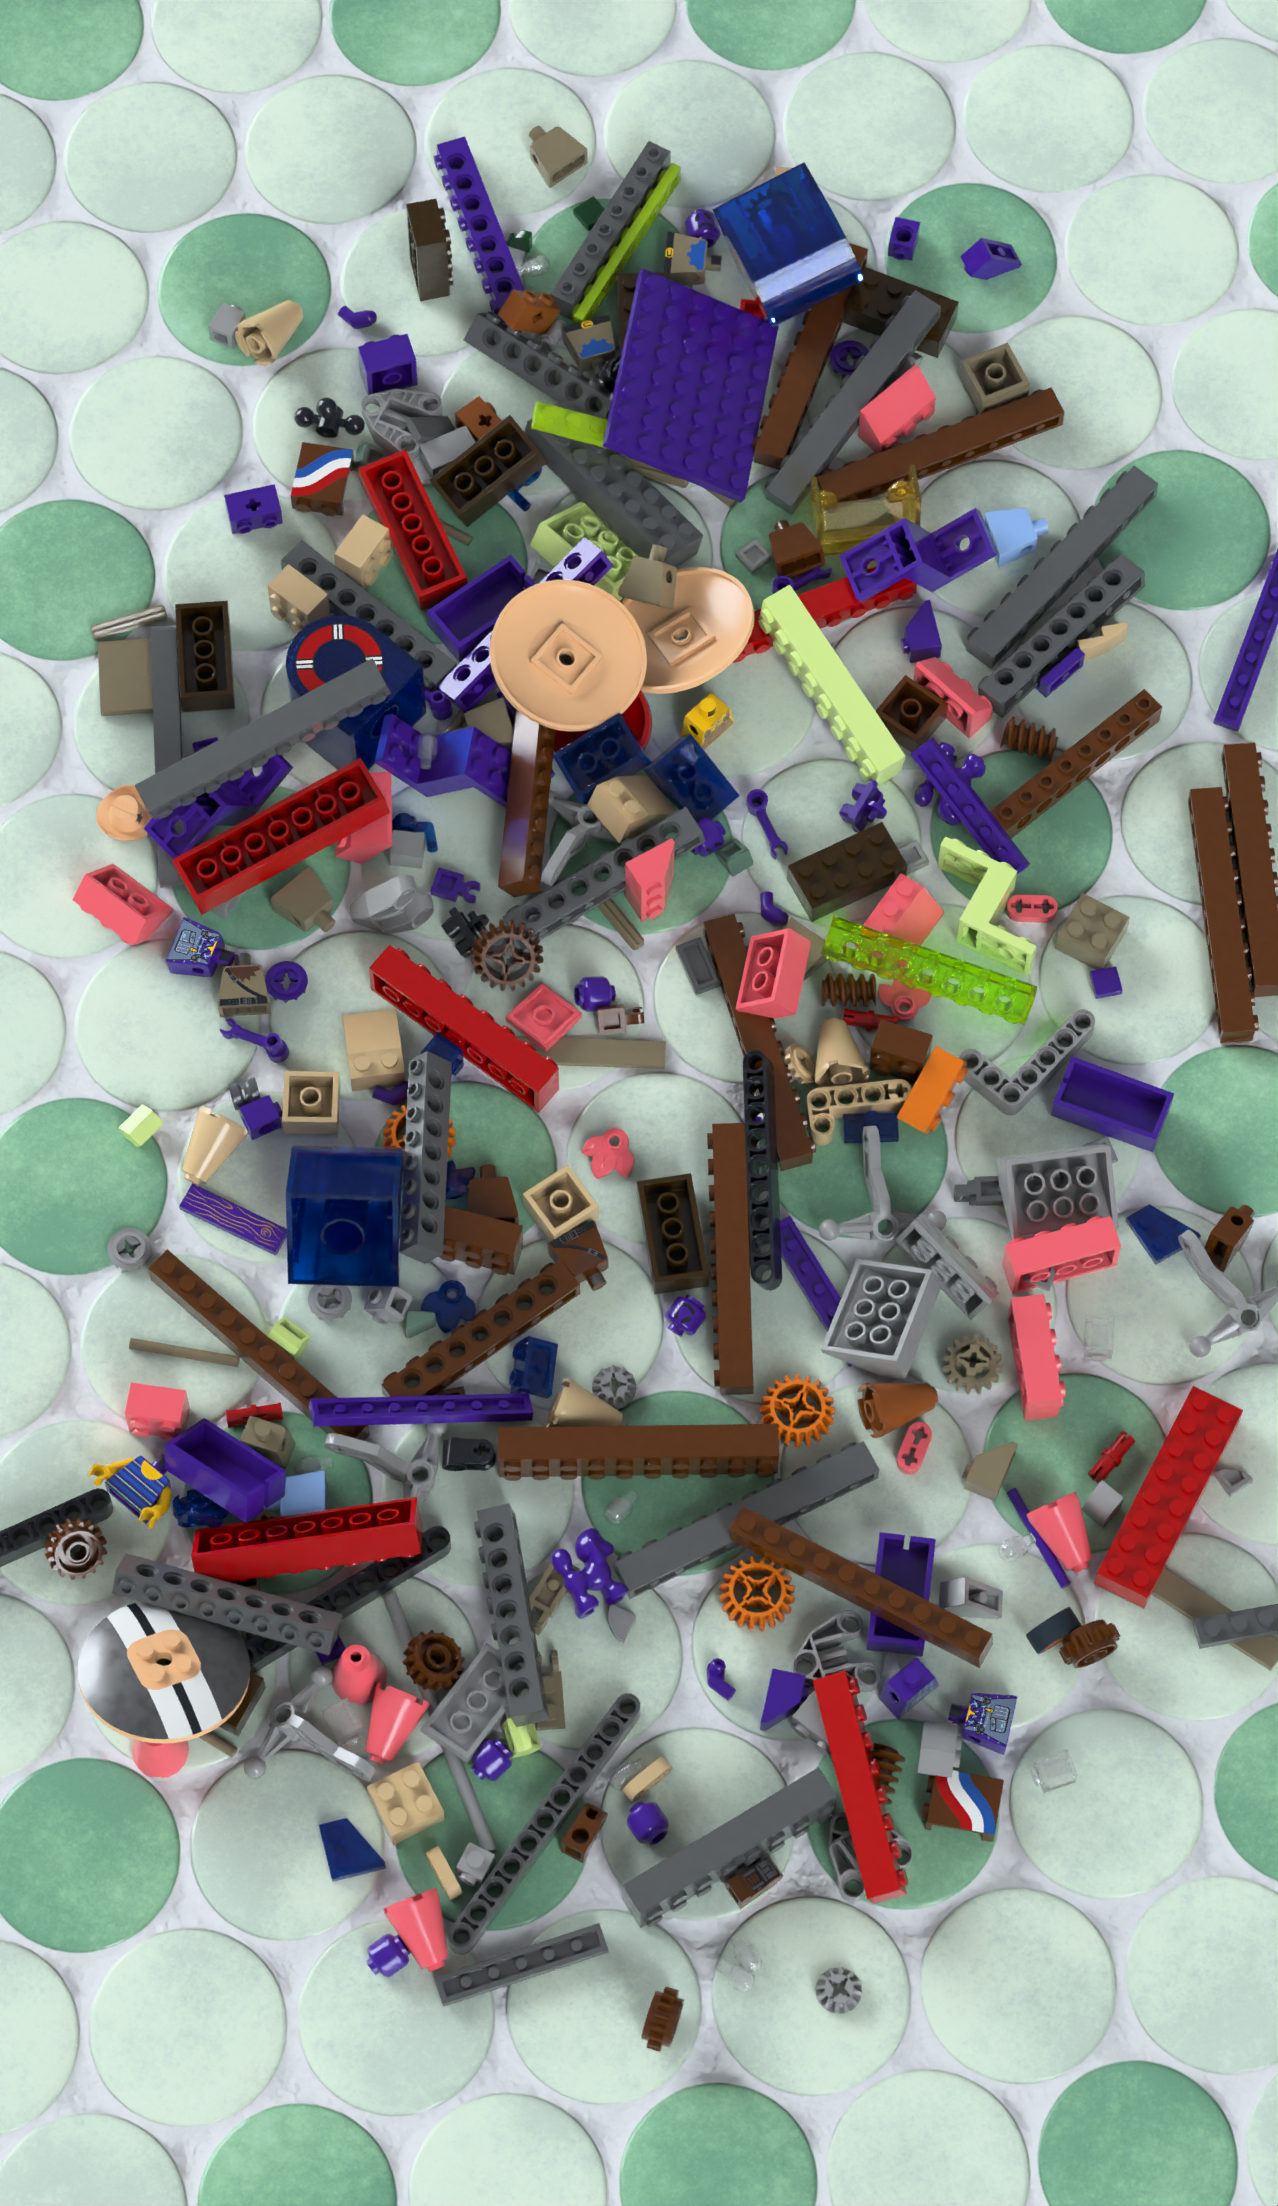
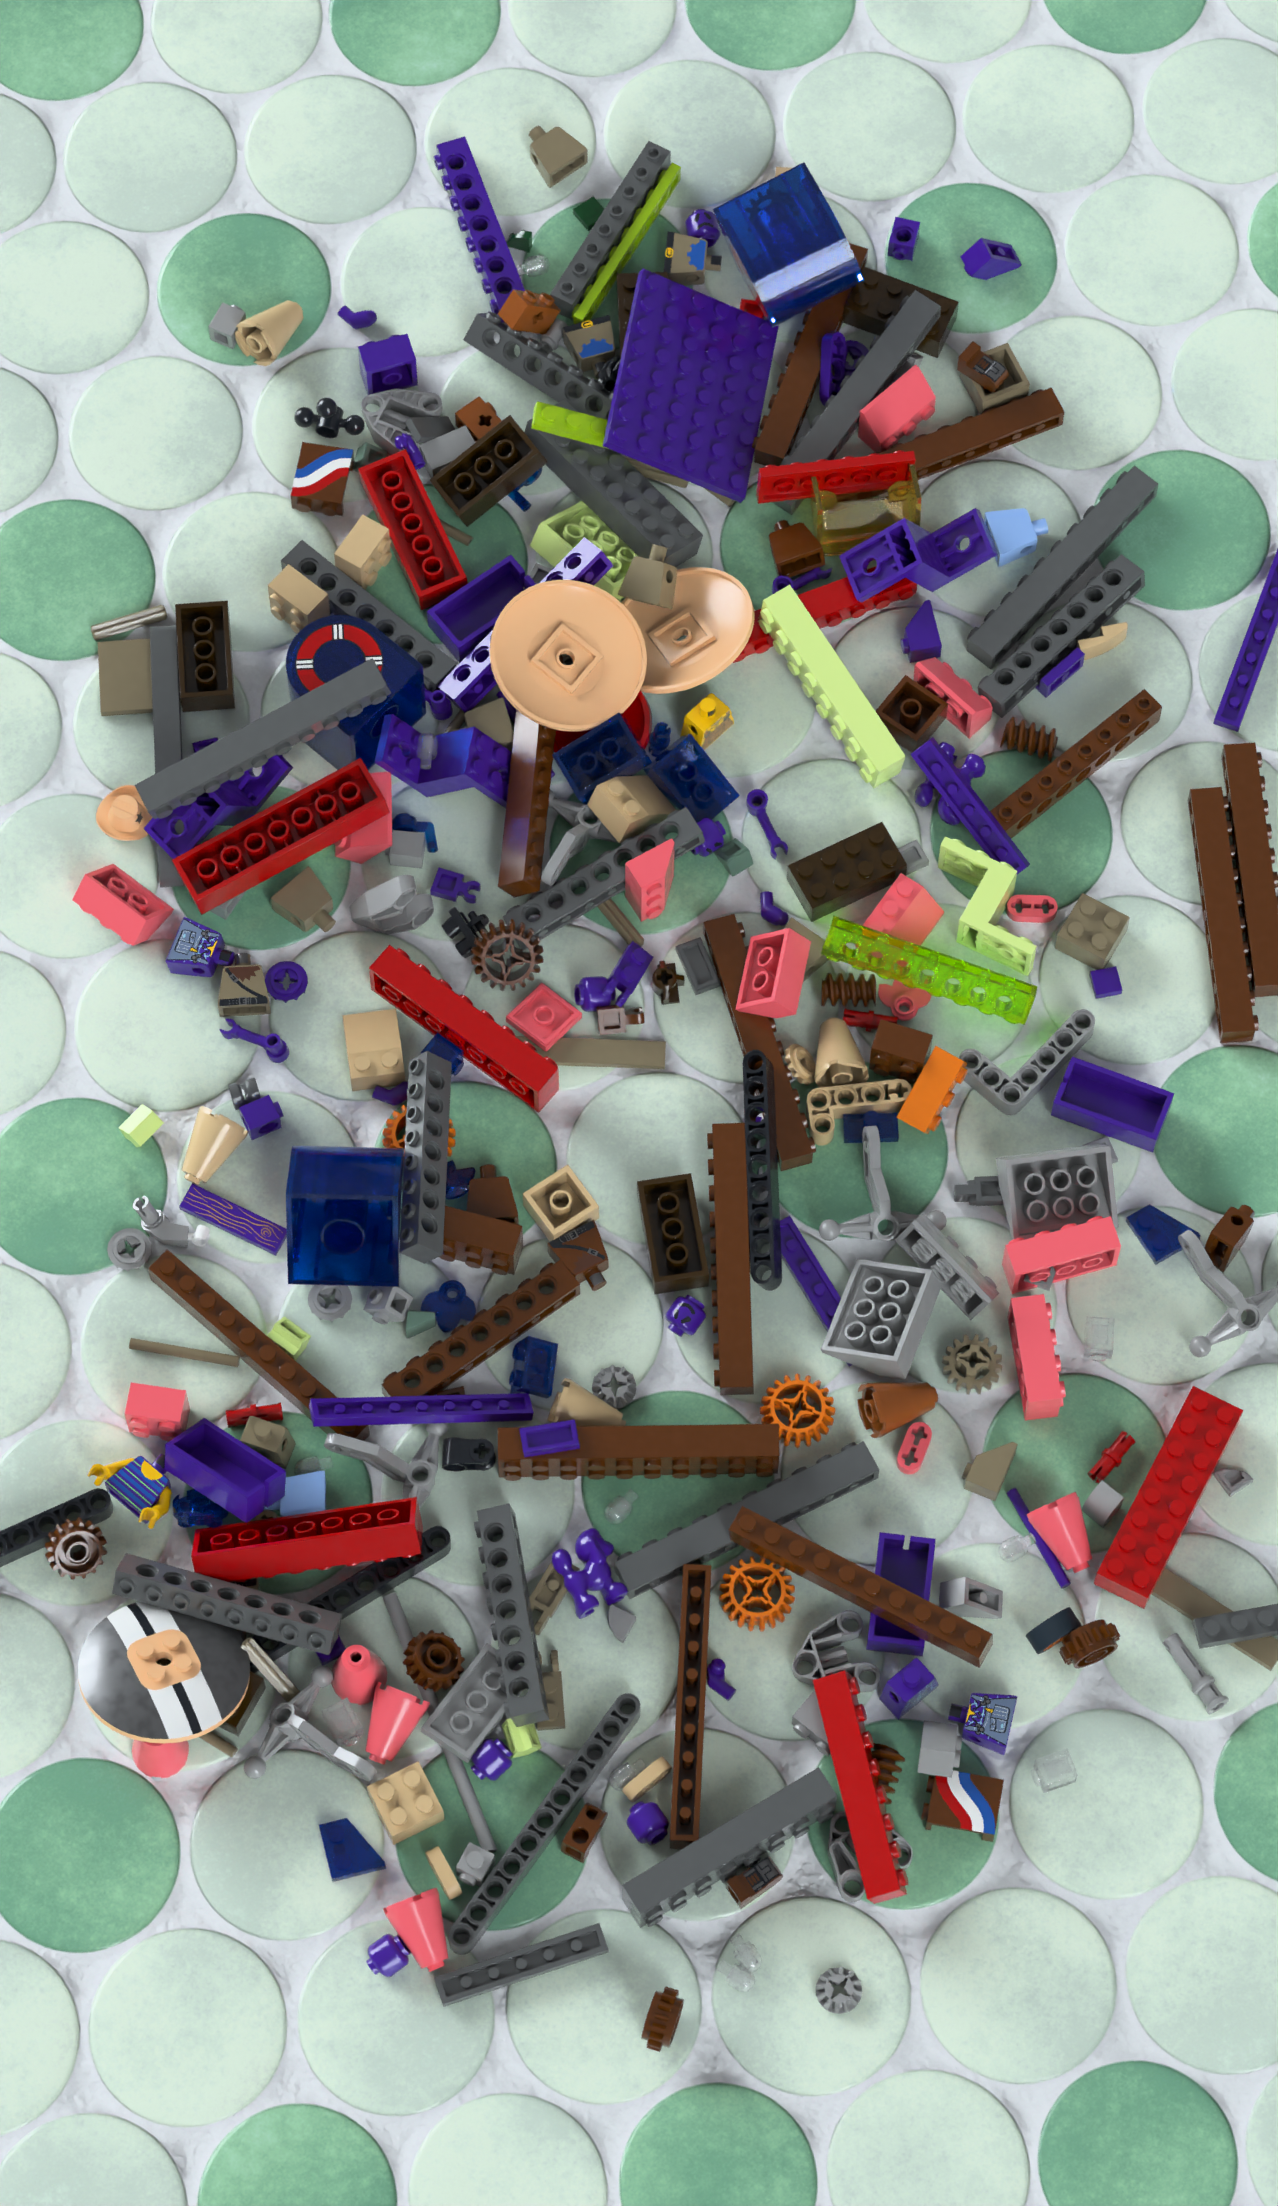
(164, 1231): none -> light grey arm
(262, 500): dark purple brick -> none
(270, 1670): none -> dark tan axle
(311, 1102): tan brick -> none
(407, 442): none -> dark purple arm
(429, 249): dark brown brick -> none
(549, 1438): none -> dark purple tile
(609, 1157): coral plate -> none
(628, 972): none -> dark purple hinge
(659, 739): none -> clear blue pin
(666, 983): none -> dark brown piece
(690, 1705): none -> reddish brown brick
(753, 556): light grey tile -> none
(783, 1697): dark purple slope -> none
(832, 345): none -> dark purple beam
(836, 476): none -> red plate
(867, 808): dark purple hips -> none
(981, 367): none -> reddish brown leg
(1201, 1683): none -> light grey pin

